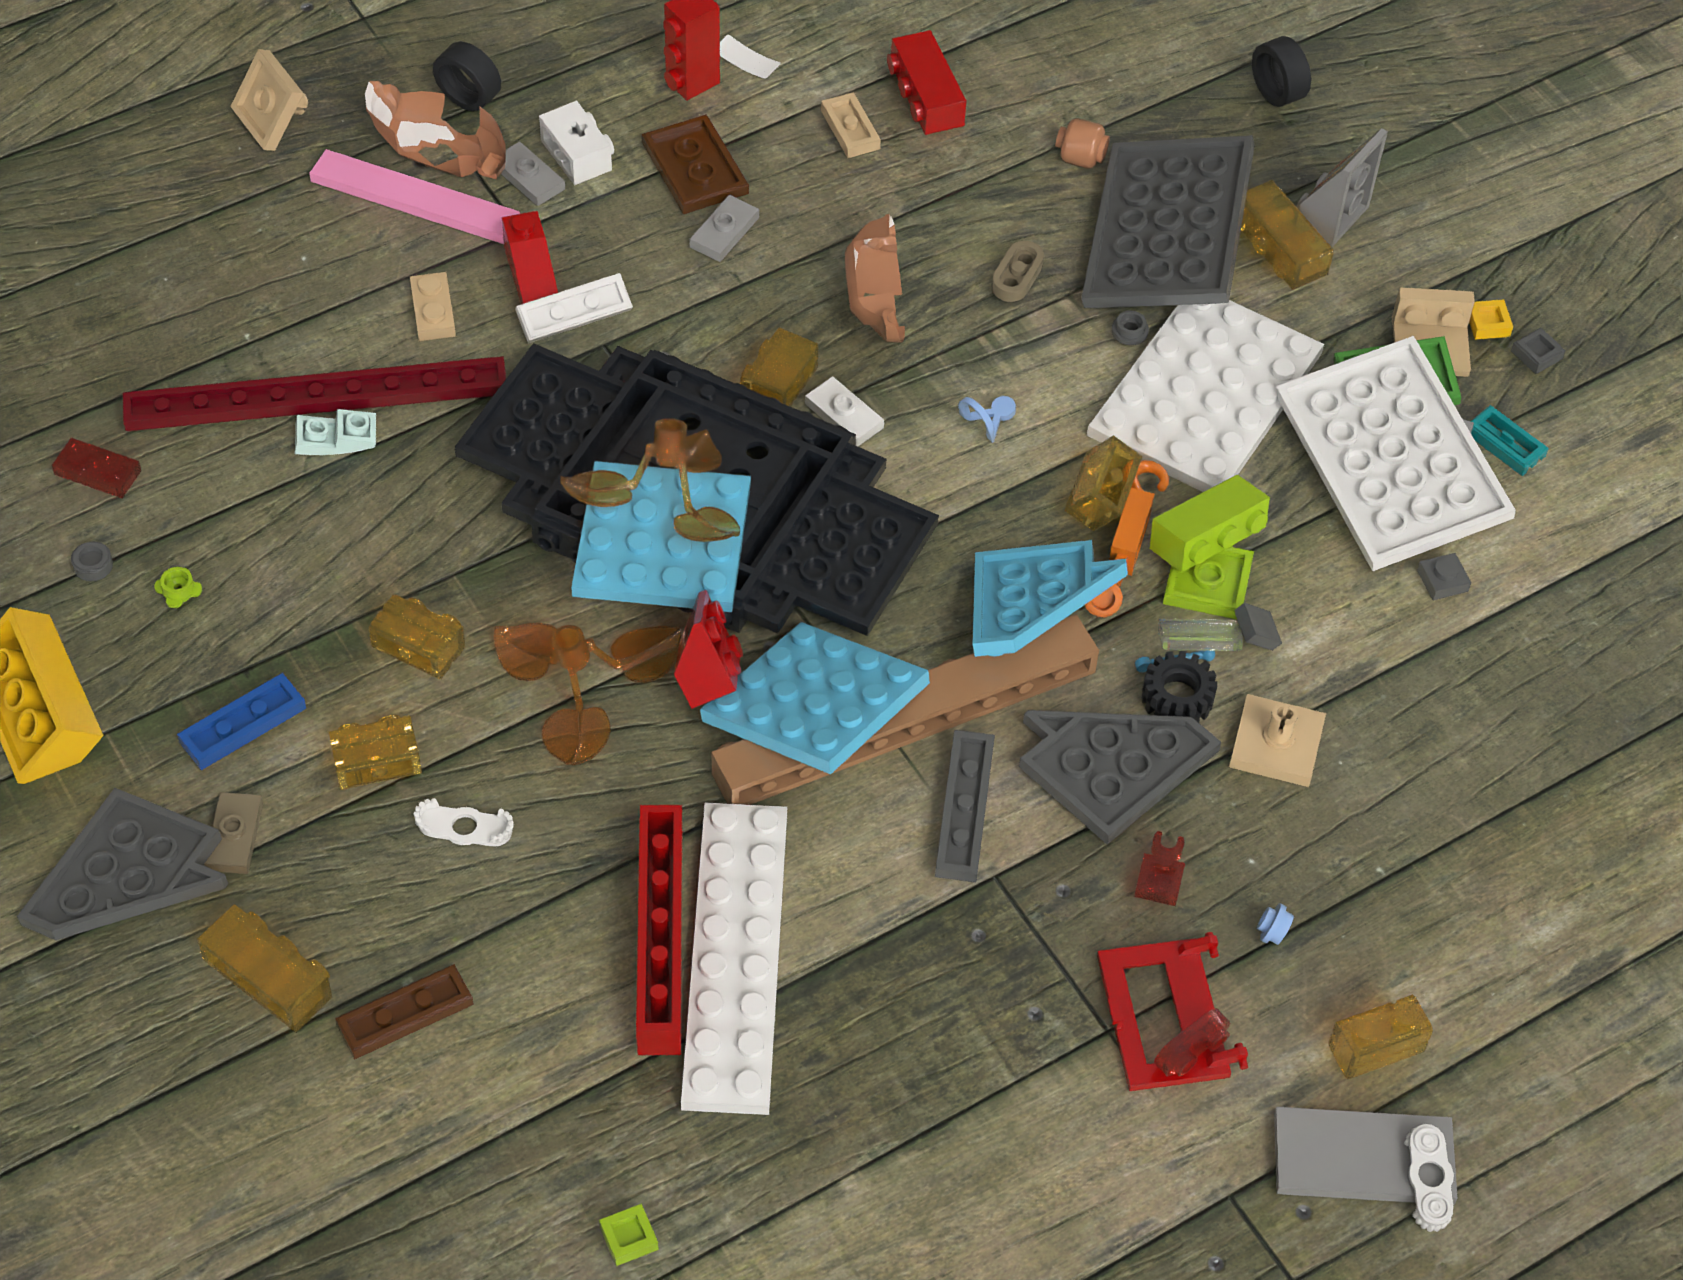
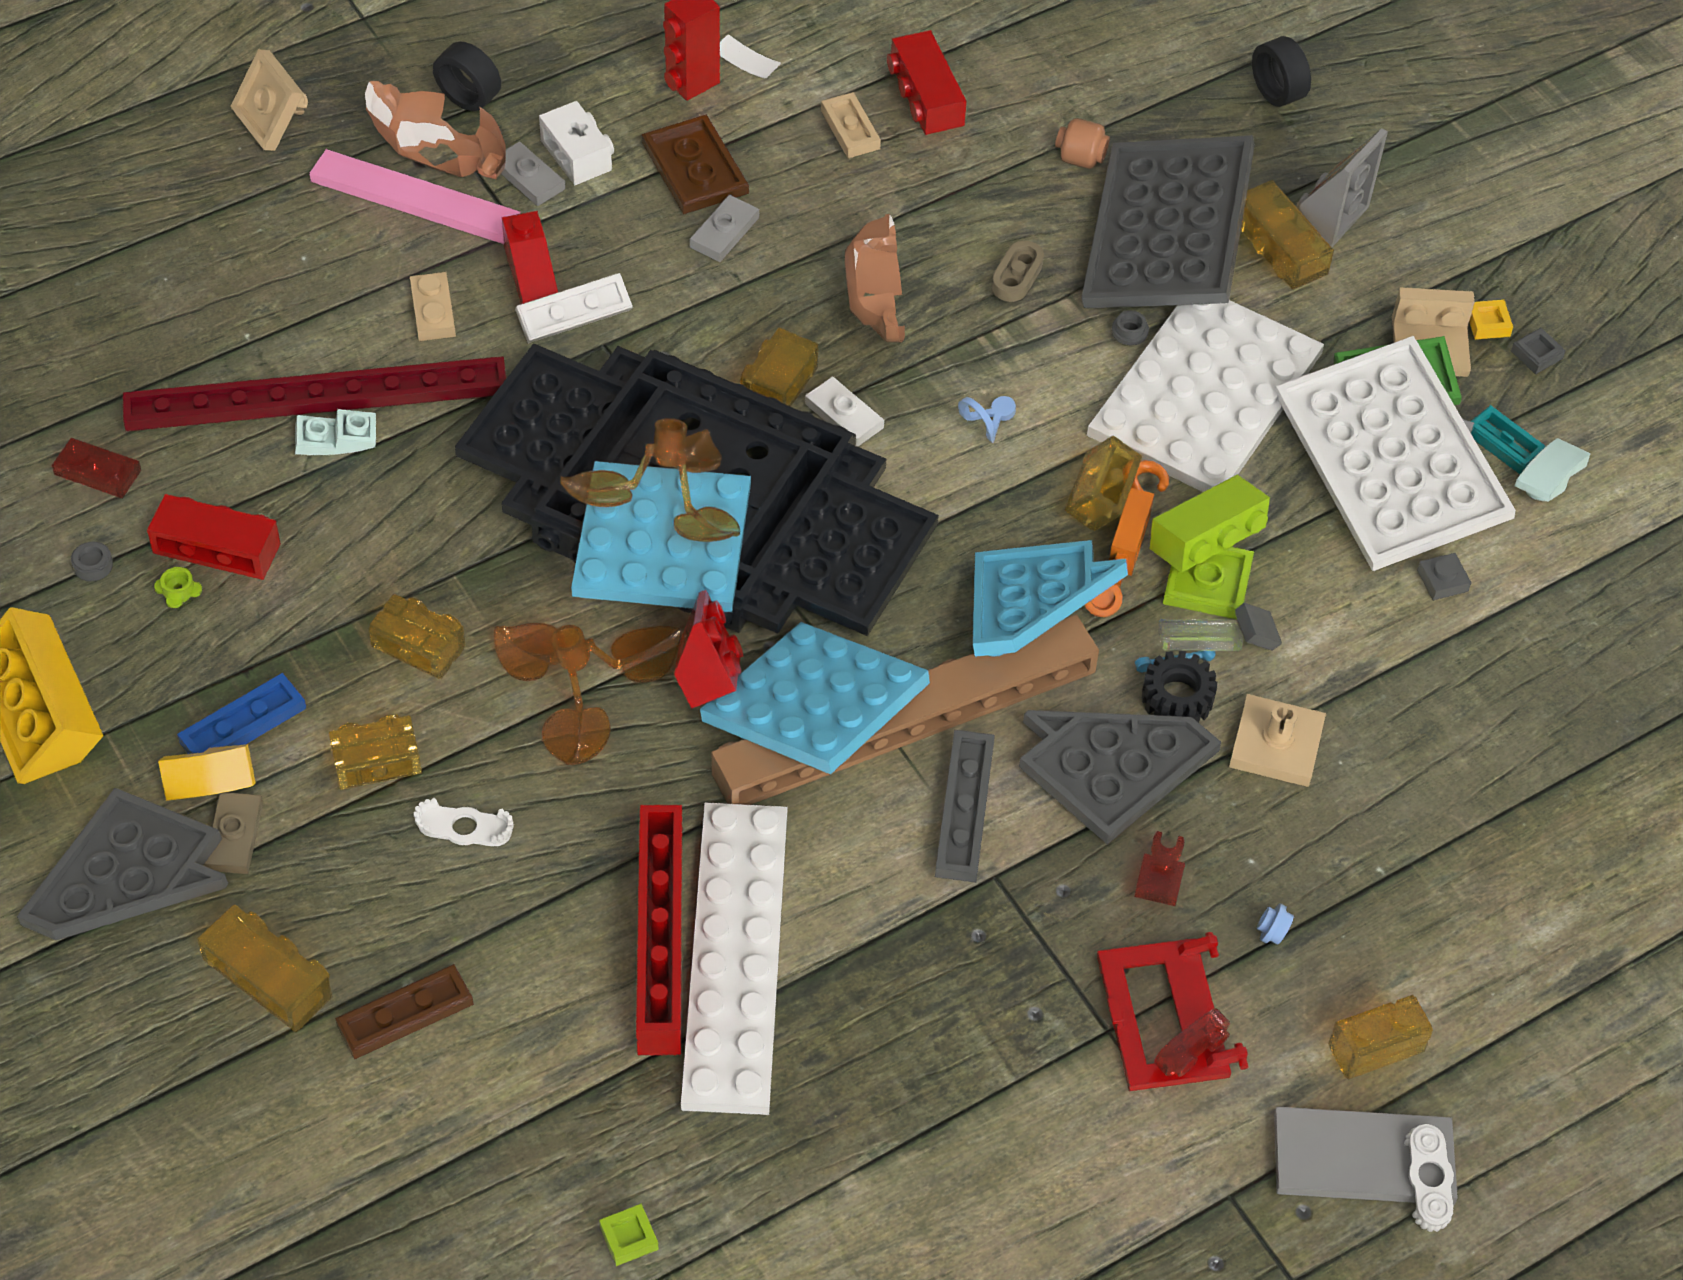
(207, 772): none -> yellow slope
(214, 536): none -> red brick
(1551, 469): none -> light aqua slope

